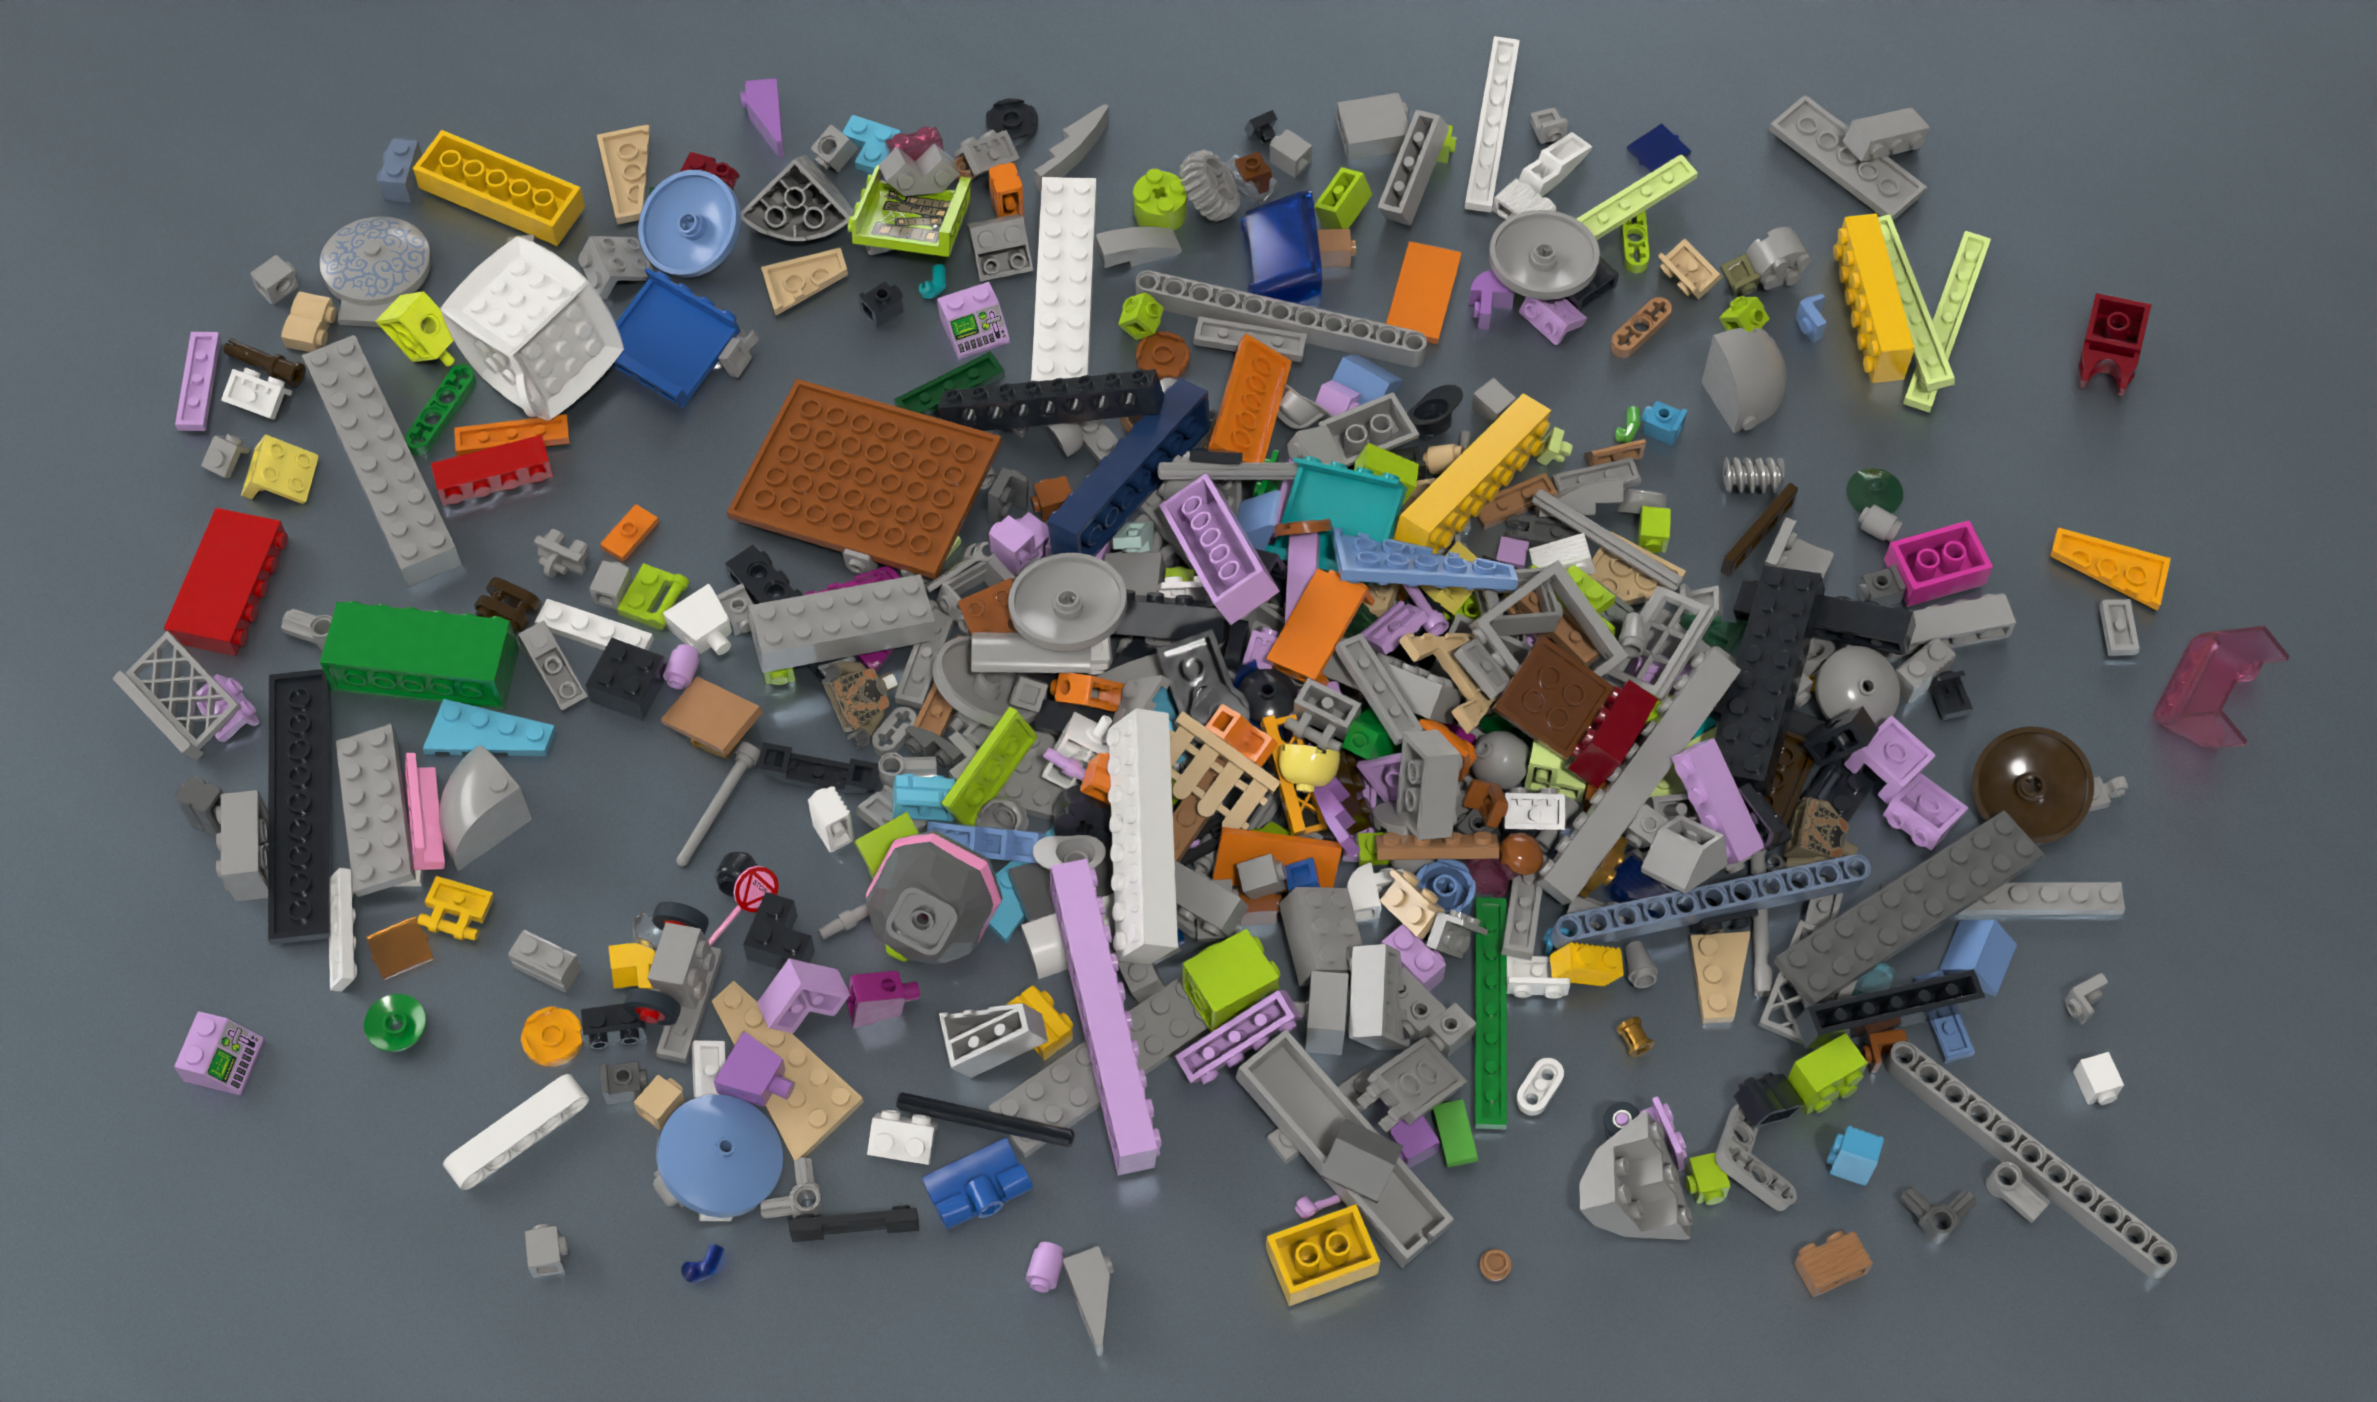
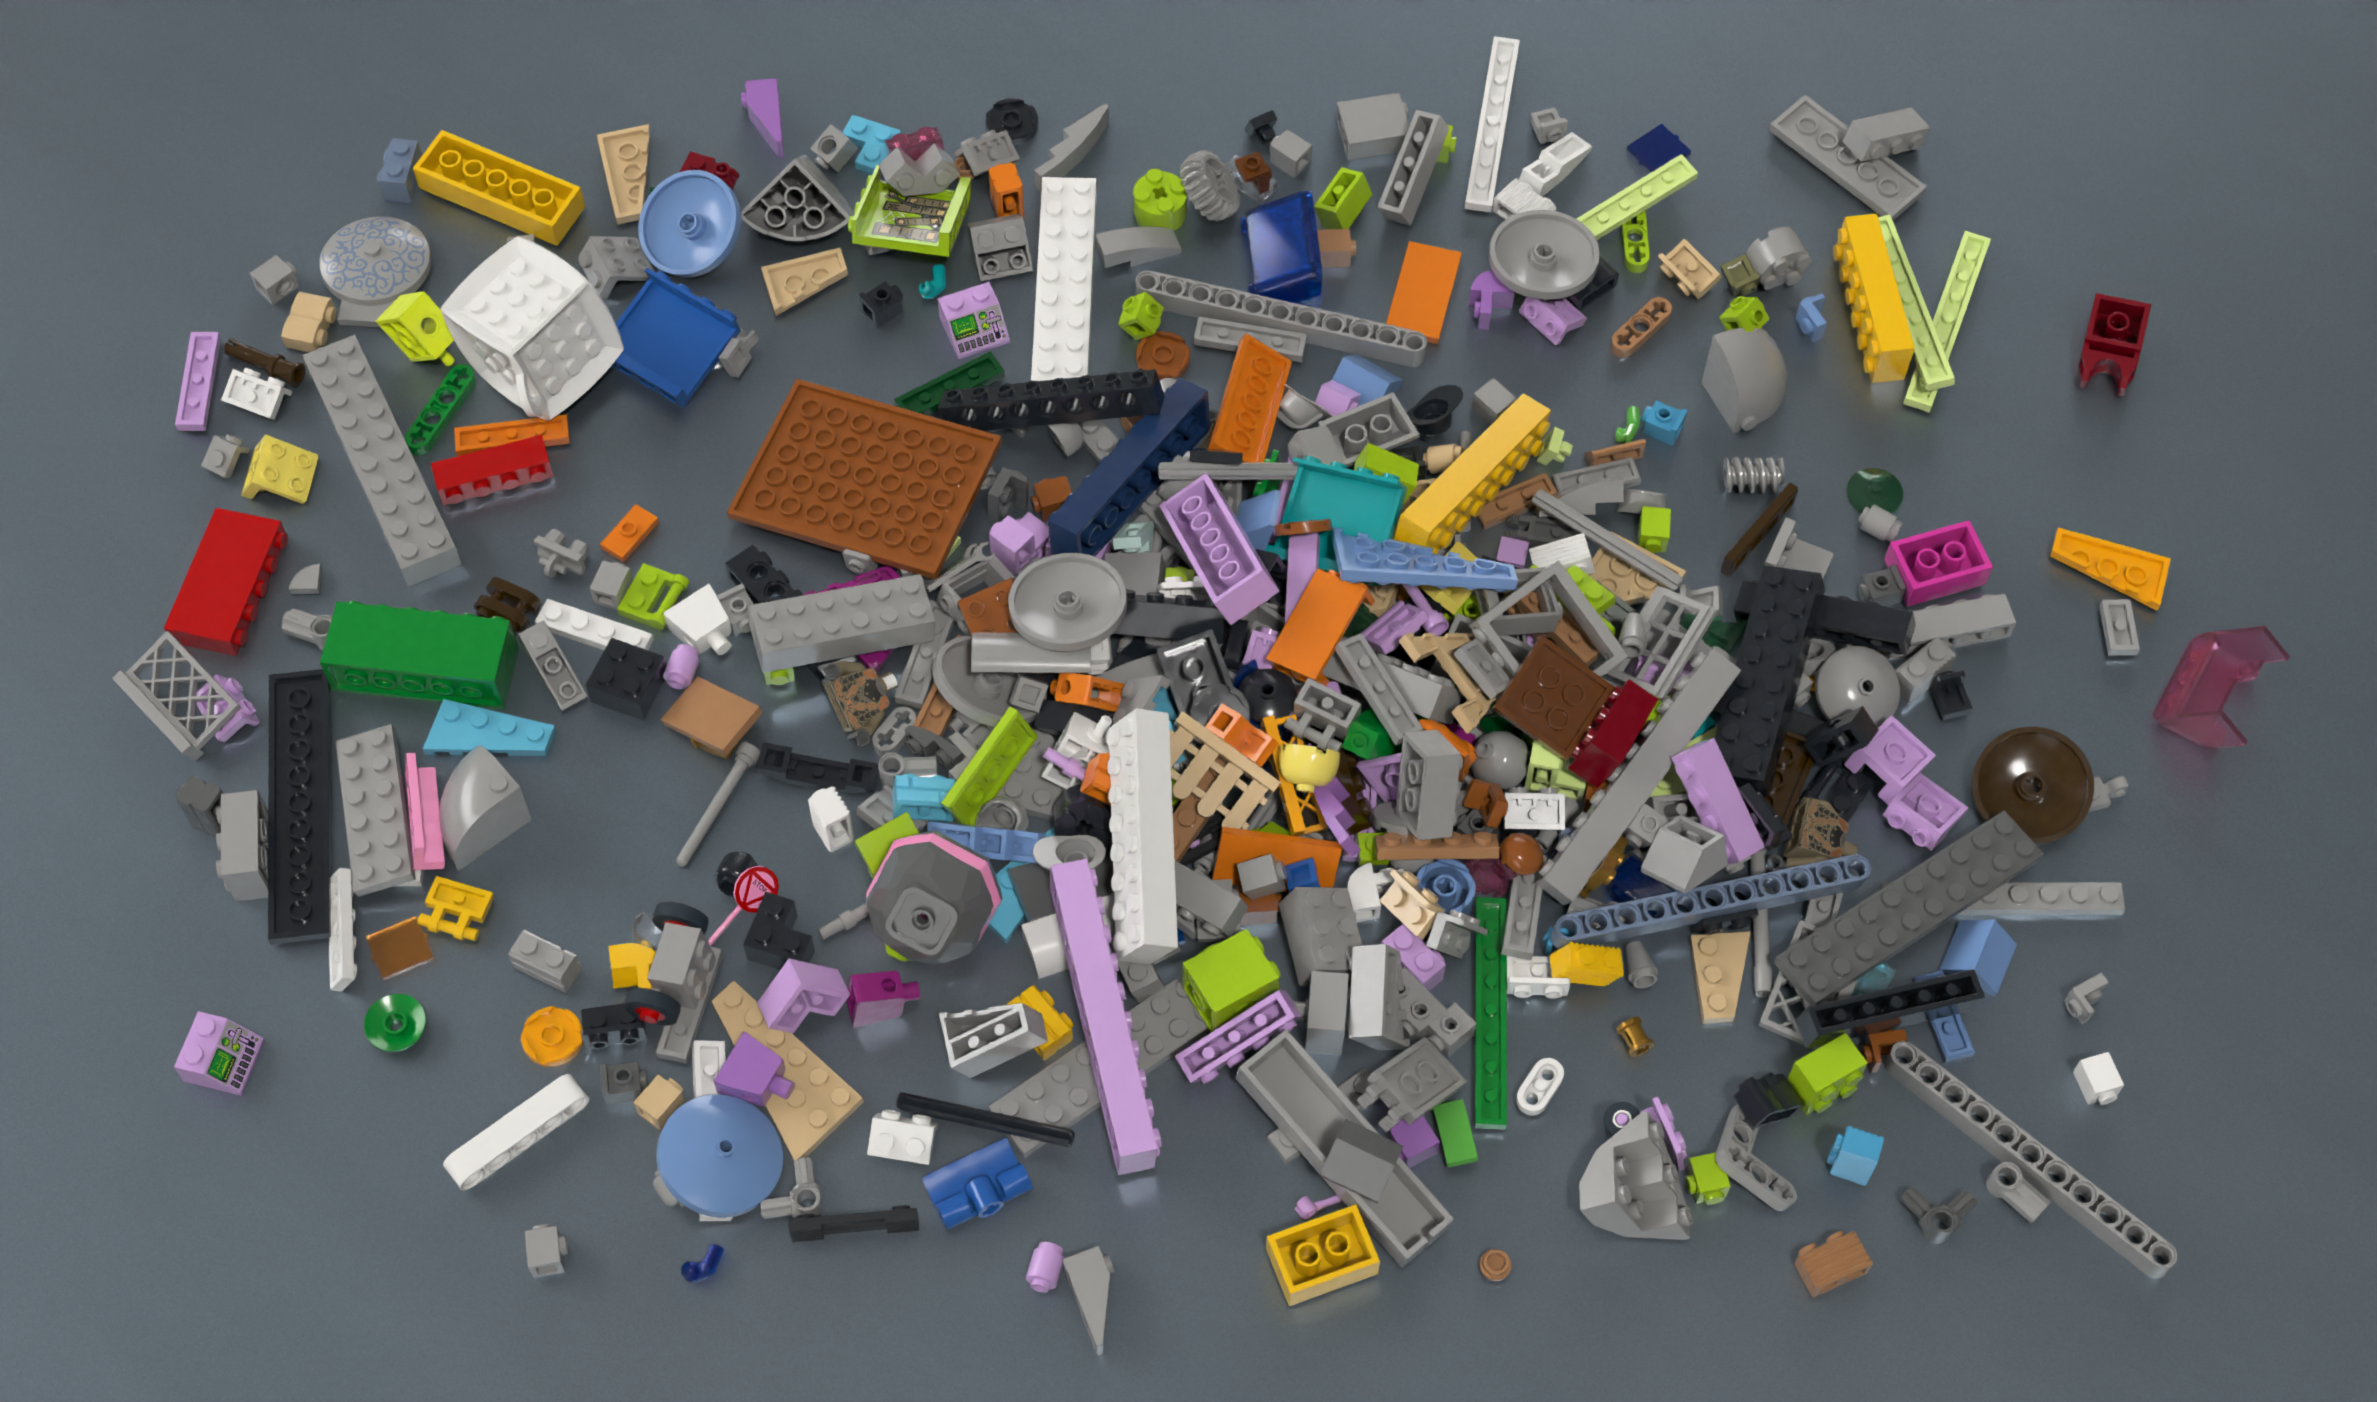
(307, 580): none -> light grey tile

